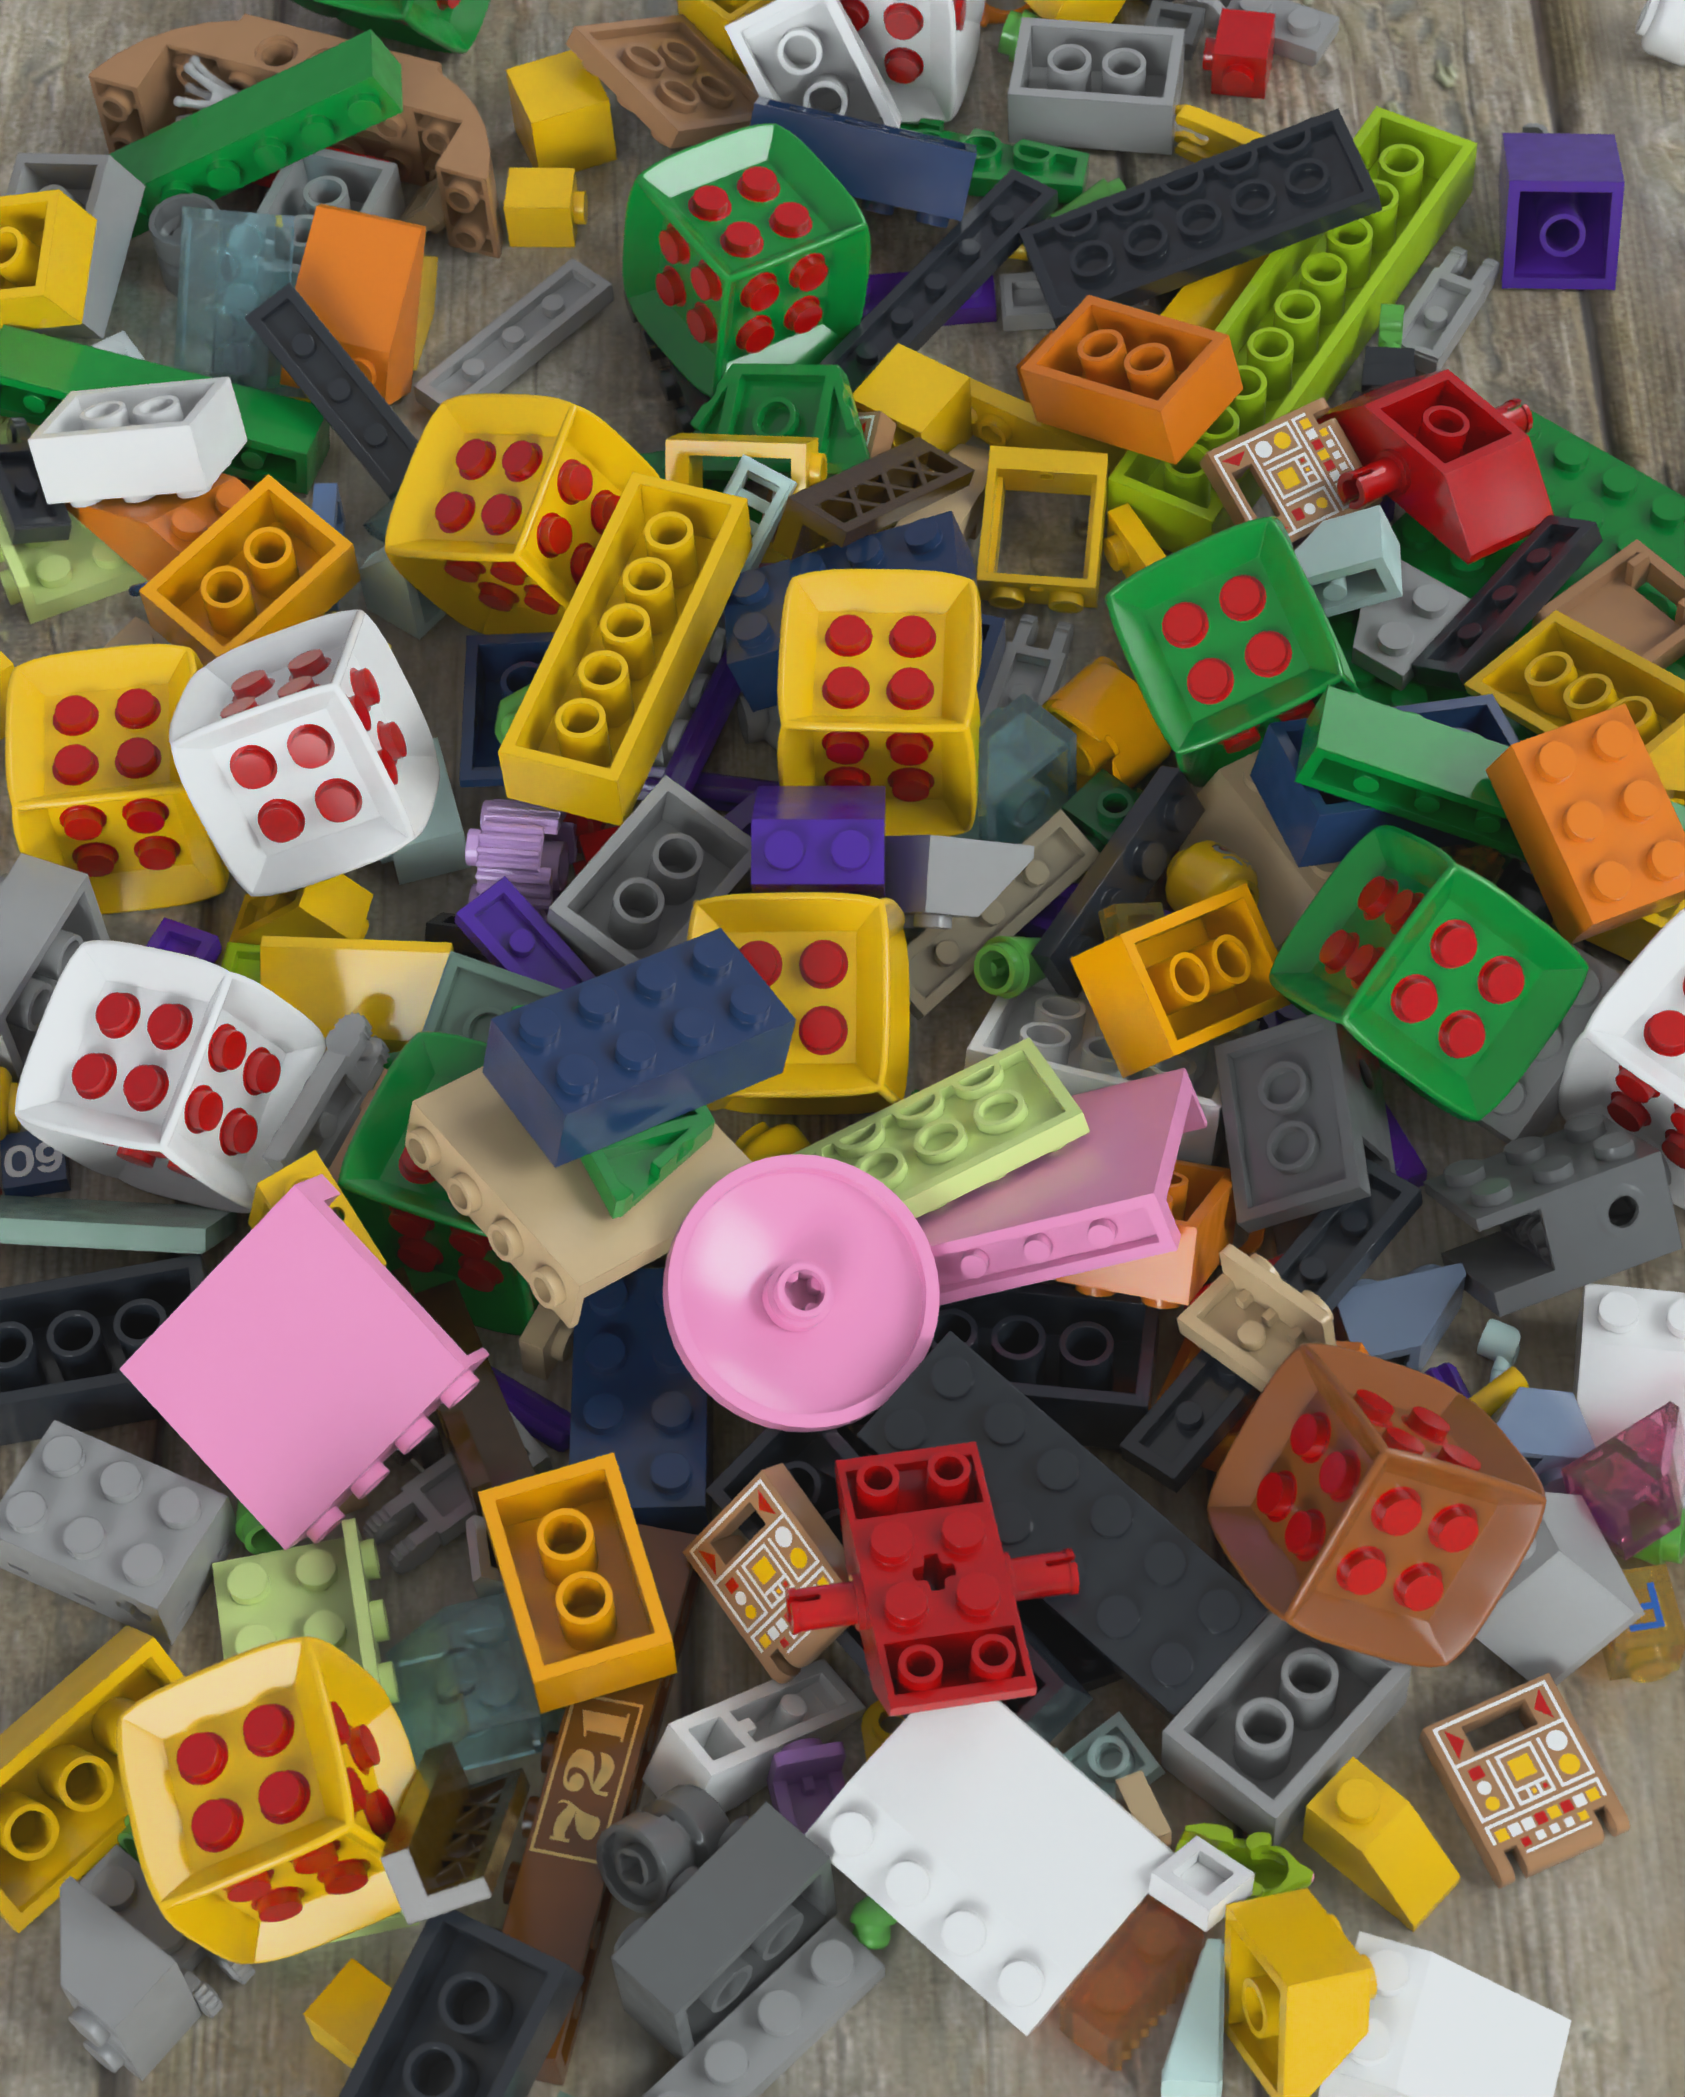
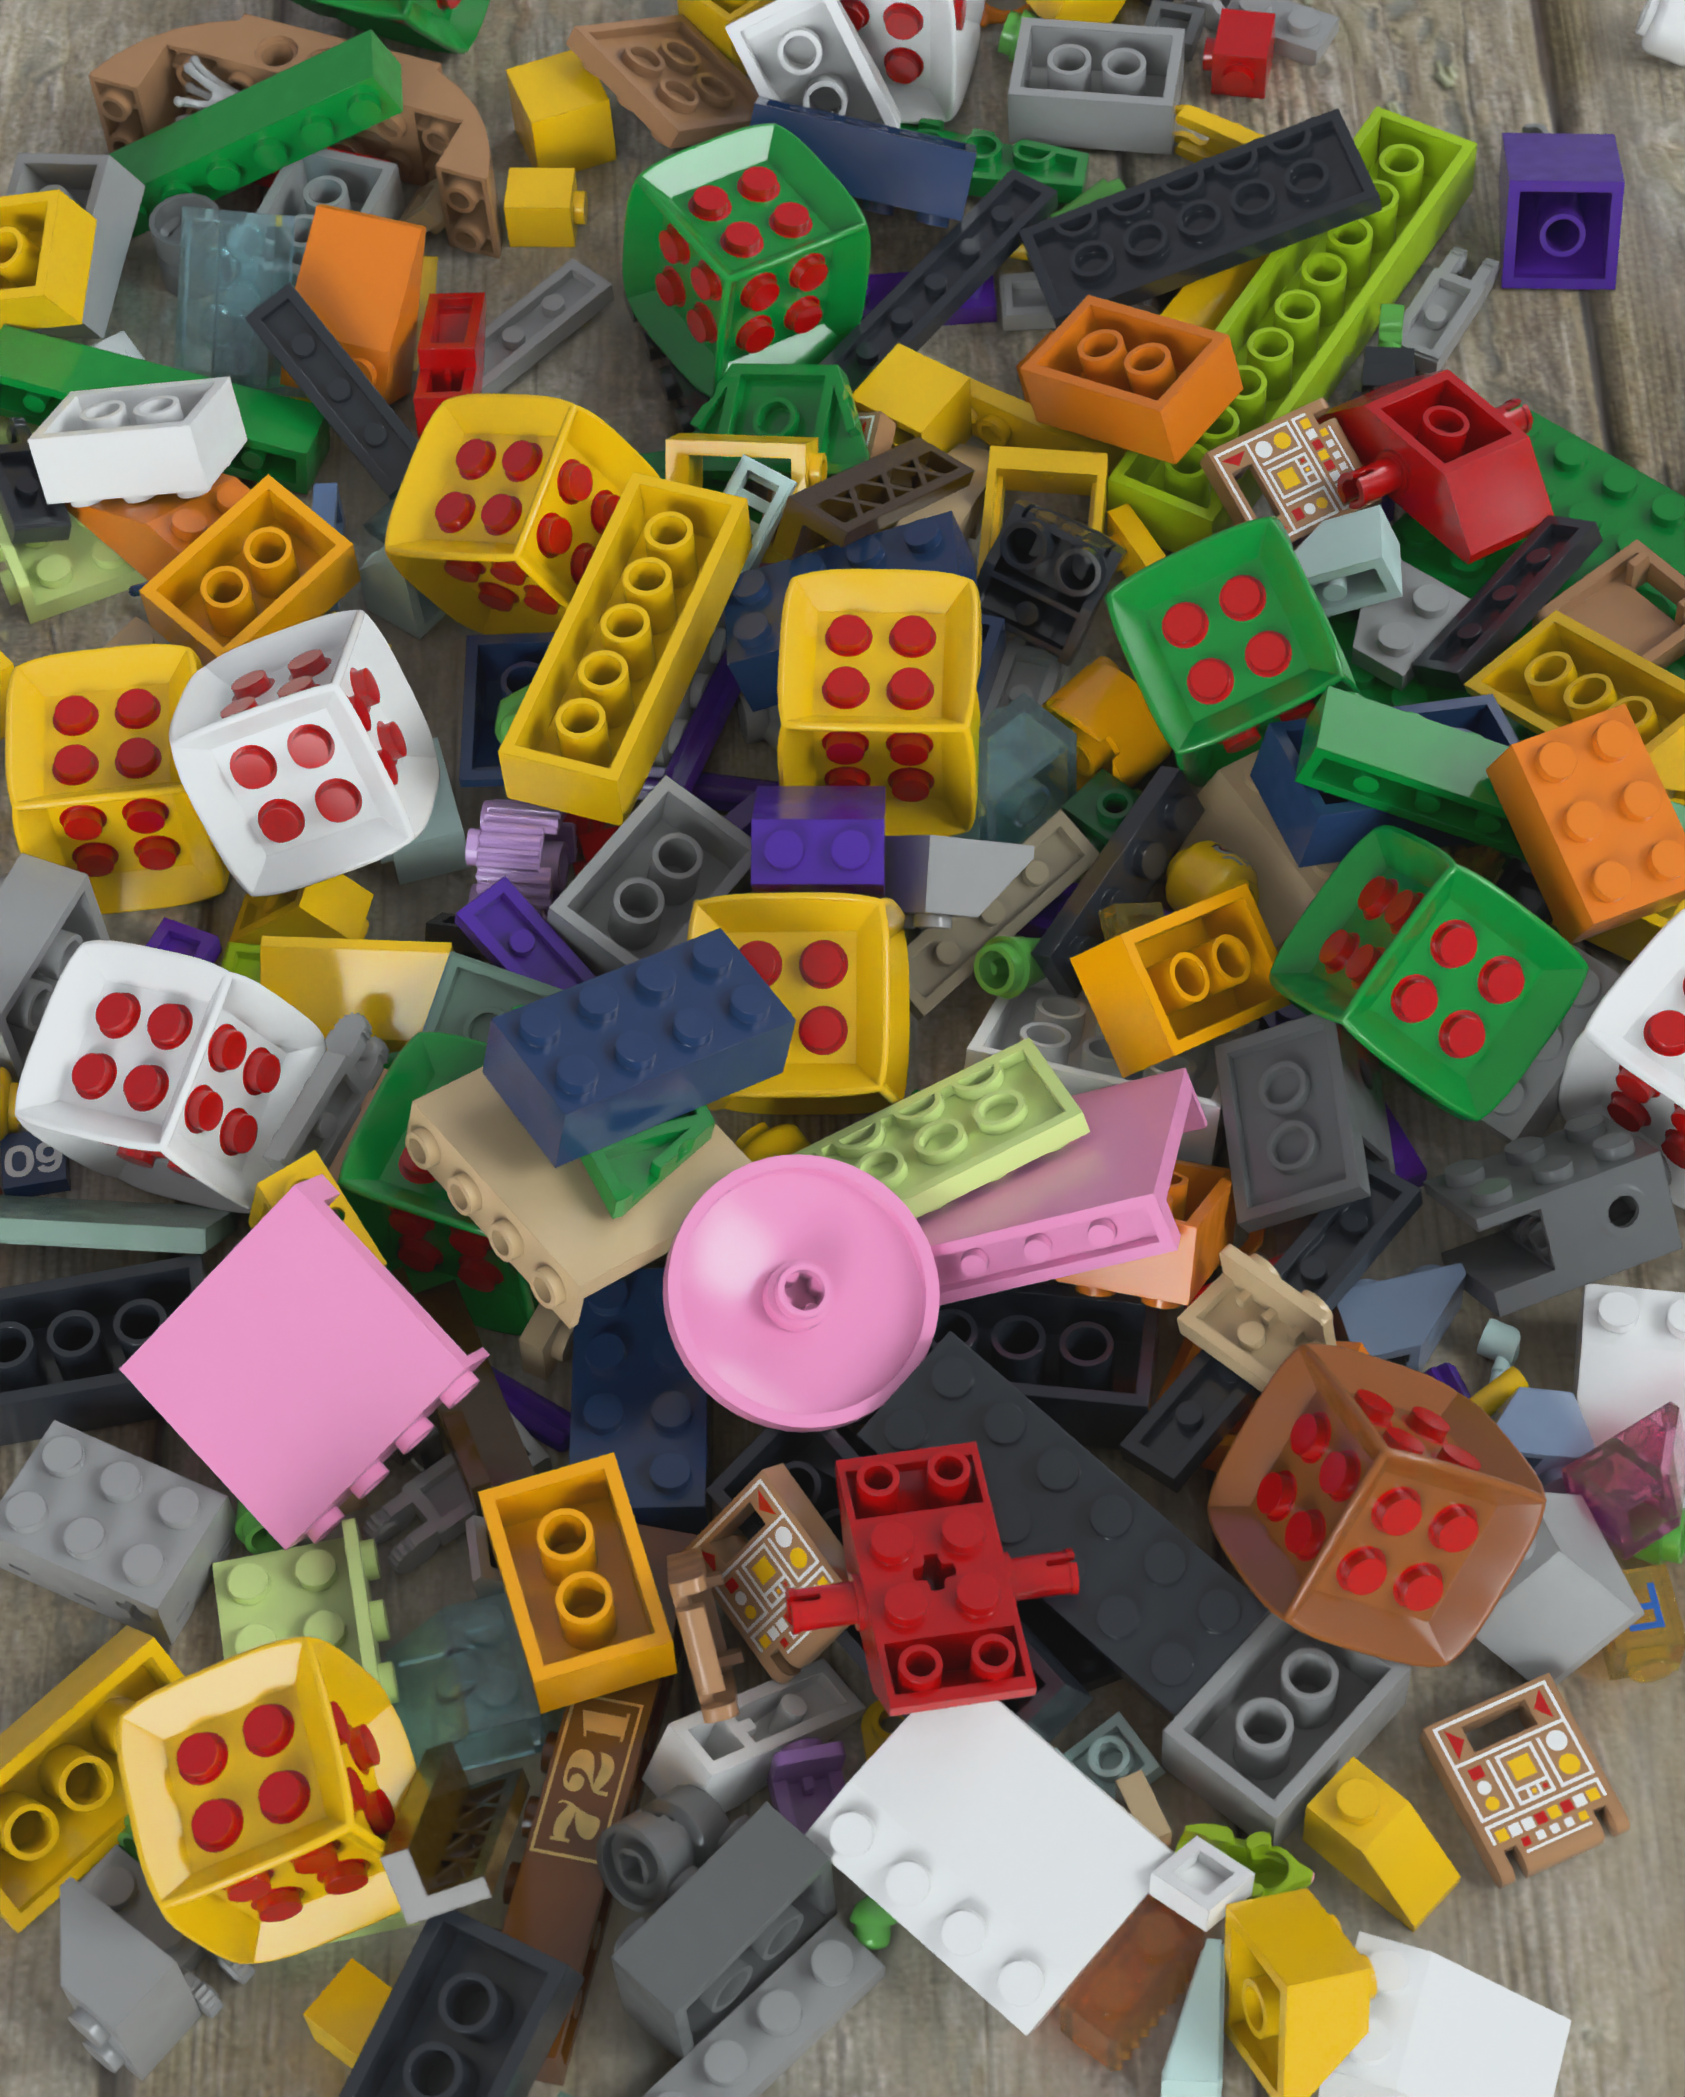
(449, 351): none -> red slope
(703, 1634): none -> medium nougat container
(1047, 577): none -> black slope

